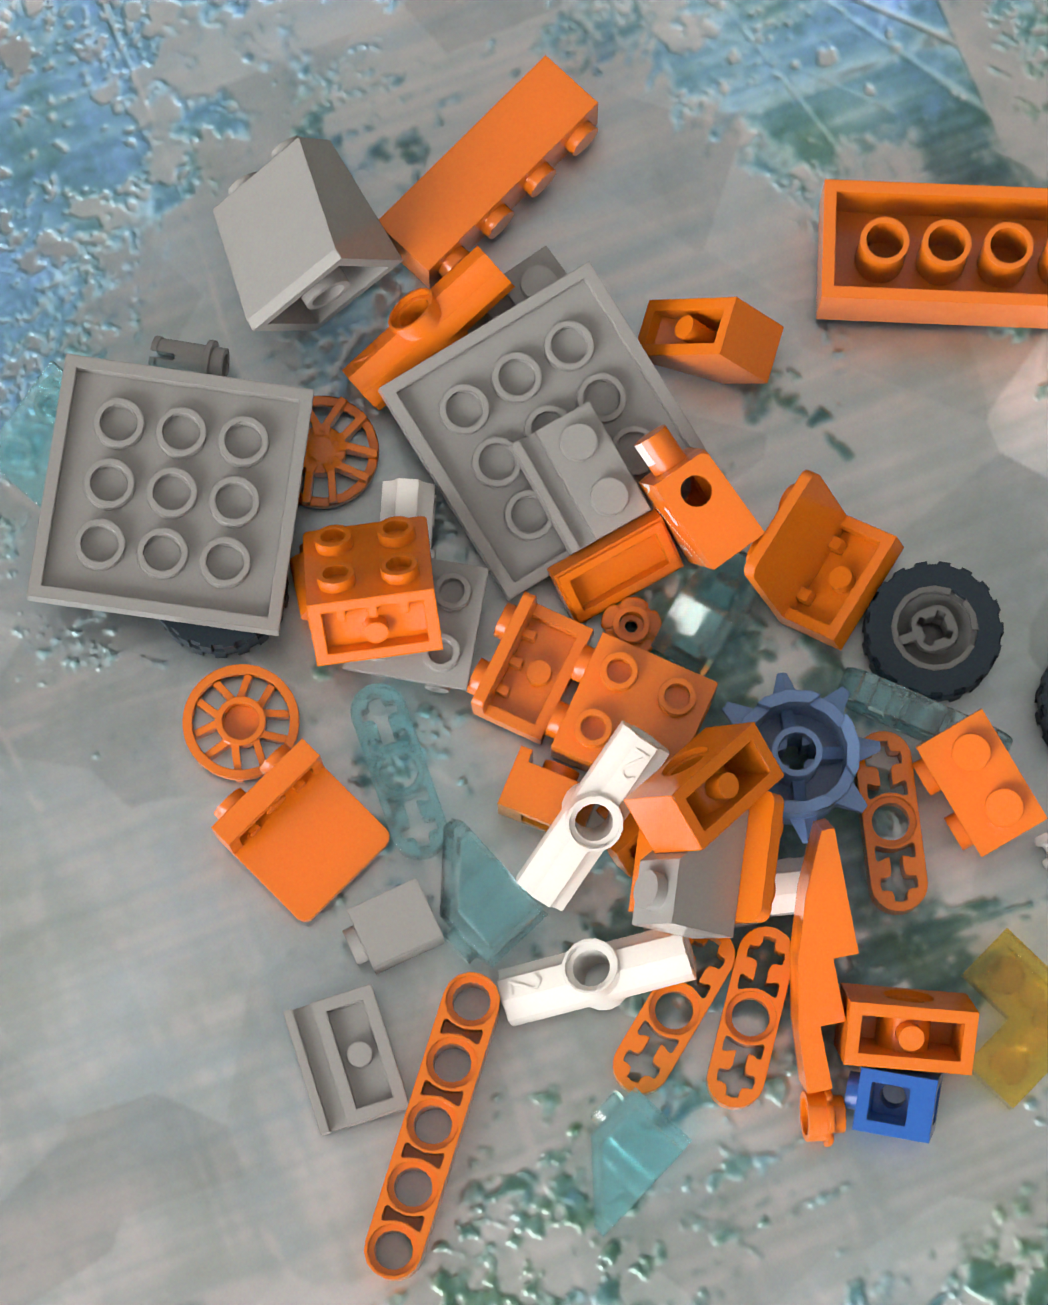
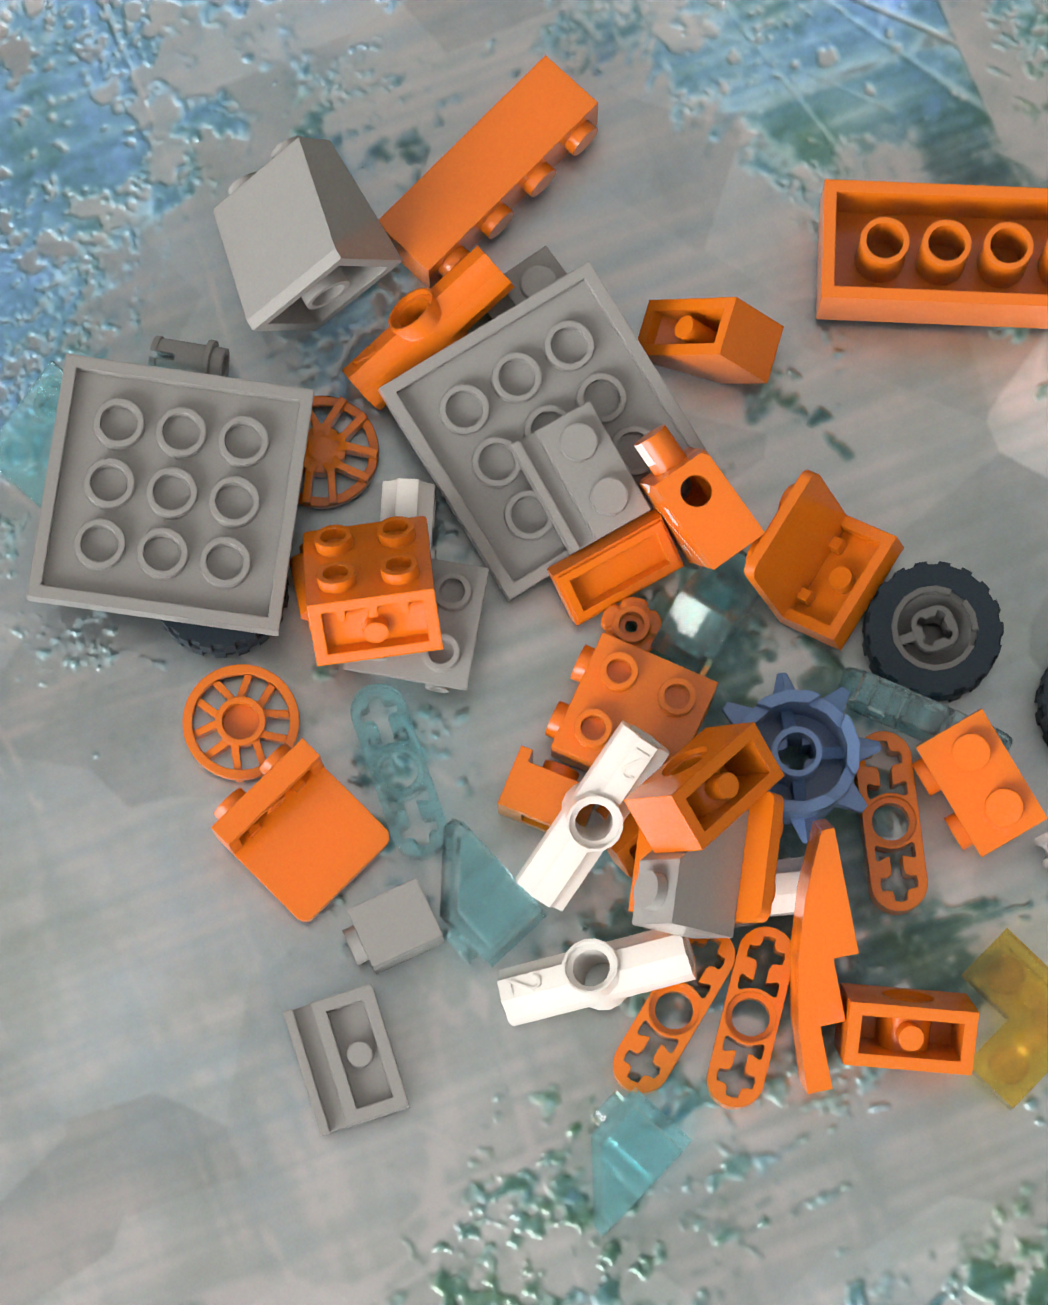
(433, 1093): orange beam -> none
(528, 668): orange bracket -> none
(822, 1116): orange plate -> none
(910, 1119): brick -> none

